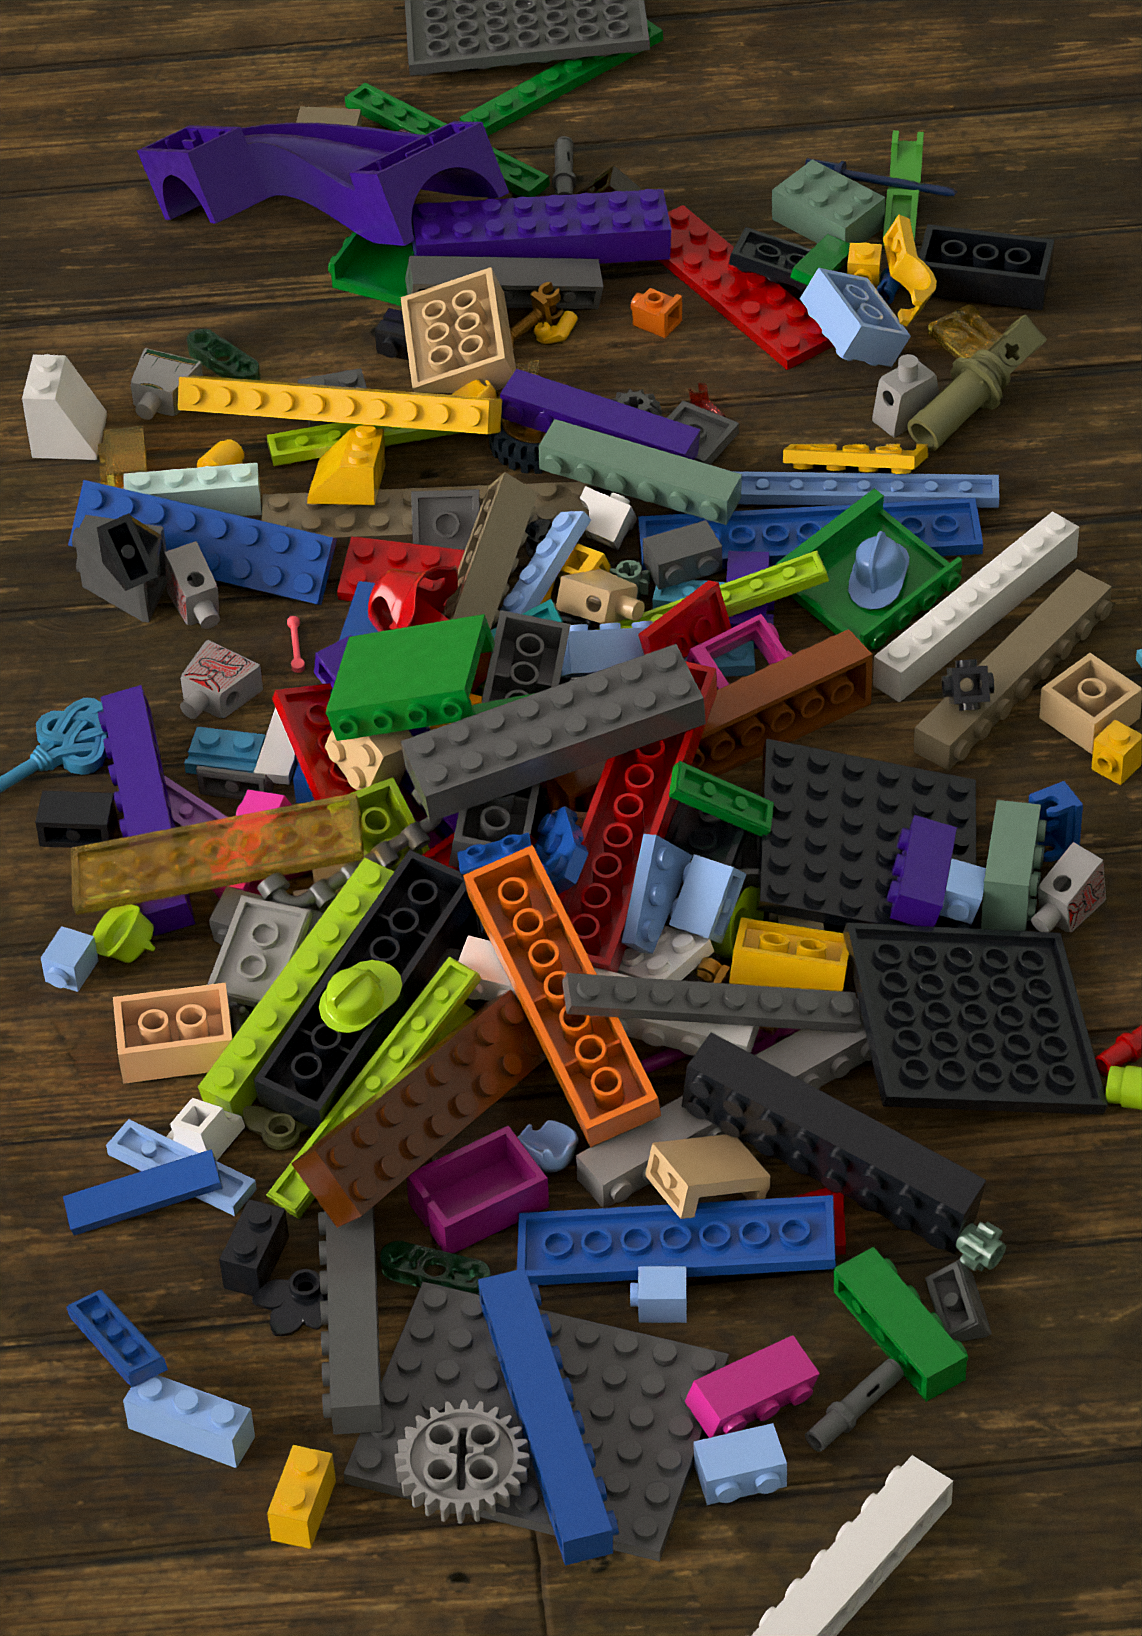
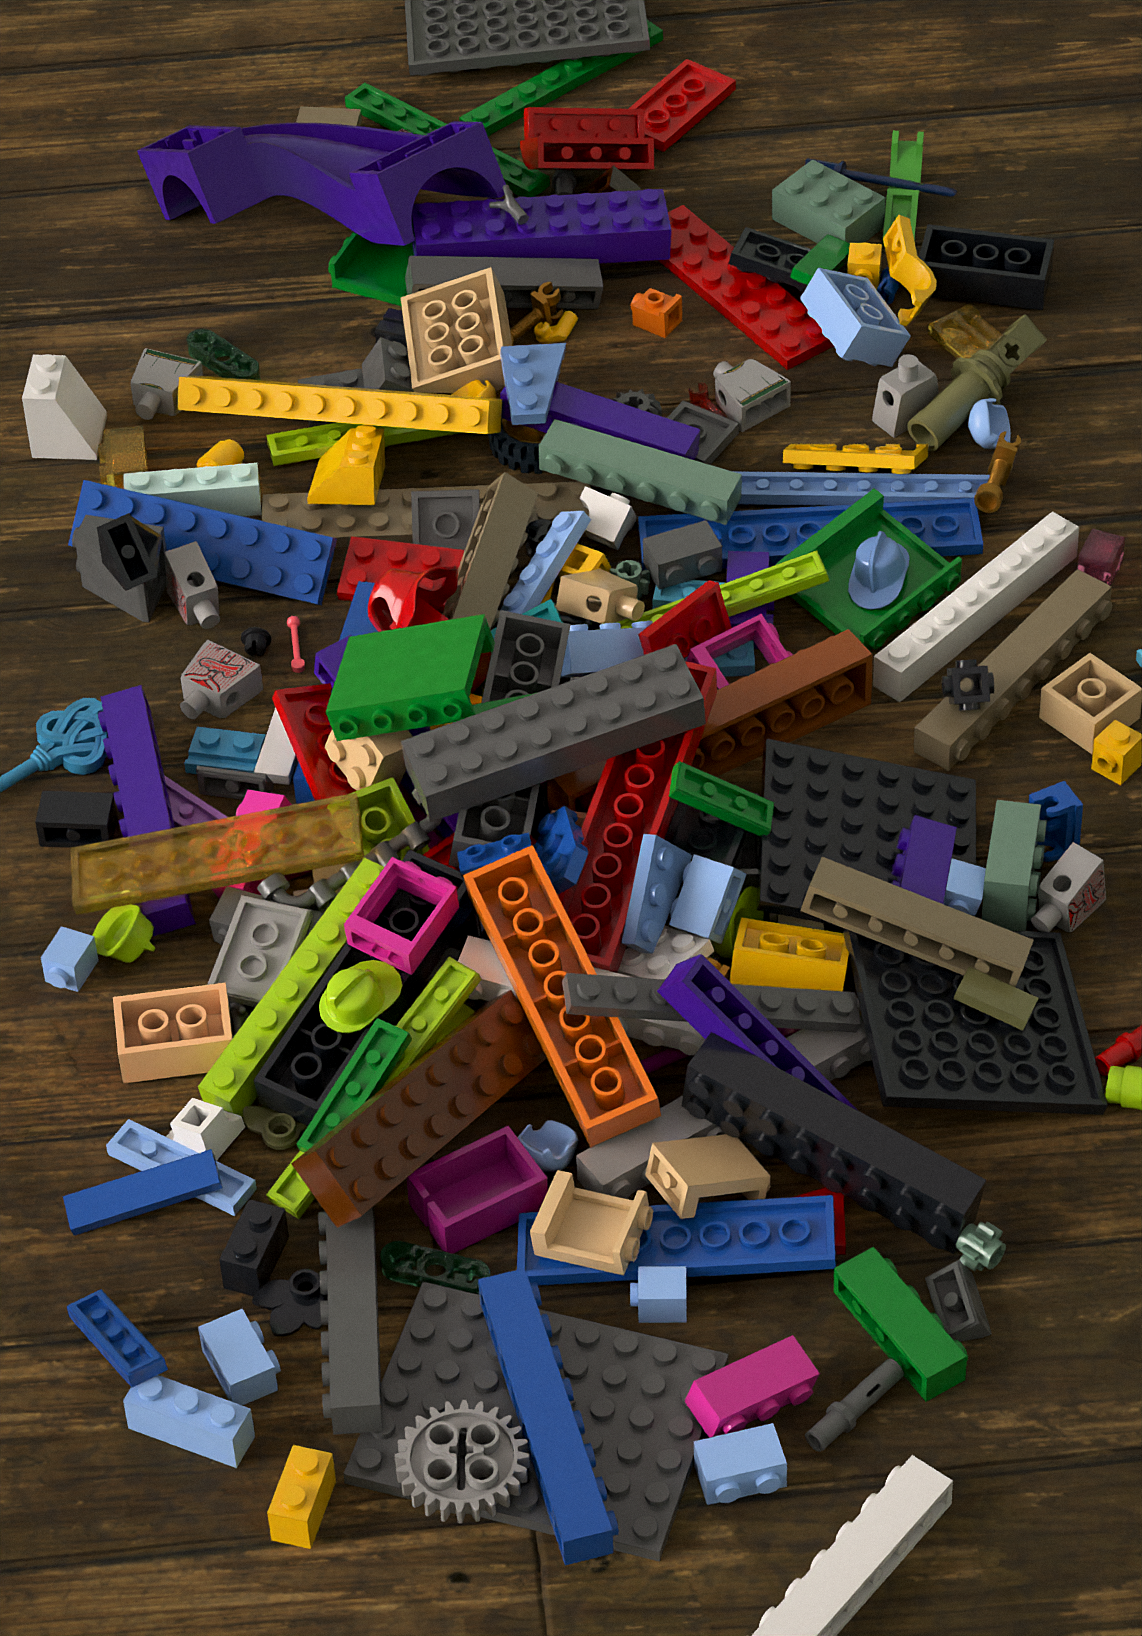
(239, 1358): none -> light blue brick
(255, 640): none -> black piece
(359, 1080): none -> green plate
(386, 945): none -> dark pink window
(387, 367): none -> dark grey brick
(511, 206): none -> dark grey bar
(531, 379): none -> medium blue wing
(586, 139): none -> red brick
(589, 1226): none -> tan panel
(682, 101): none -> red plate
(718, 1007): none -> dark purple brick
(750, 392): none -> light grey torso
(914, 923): none -> dark tan brick
(988, 422): none -> light blue hair
(989, 495): none -> pearl gold bar
(996, 998): none -> olive tile
(1102, 555): none -> clear pink brick

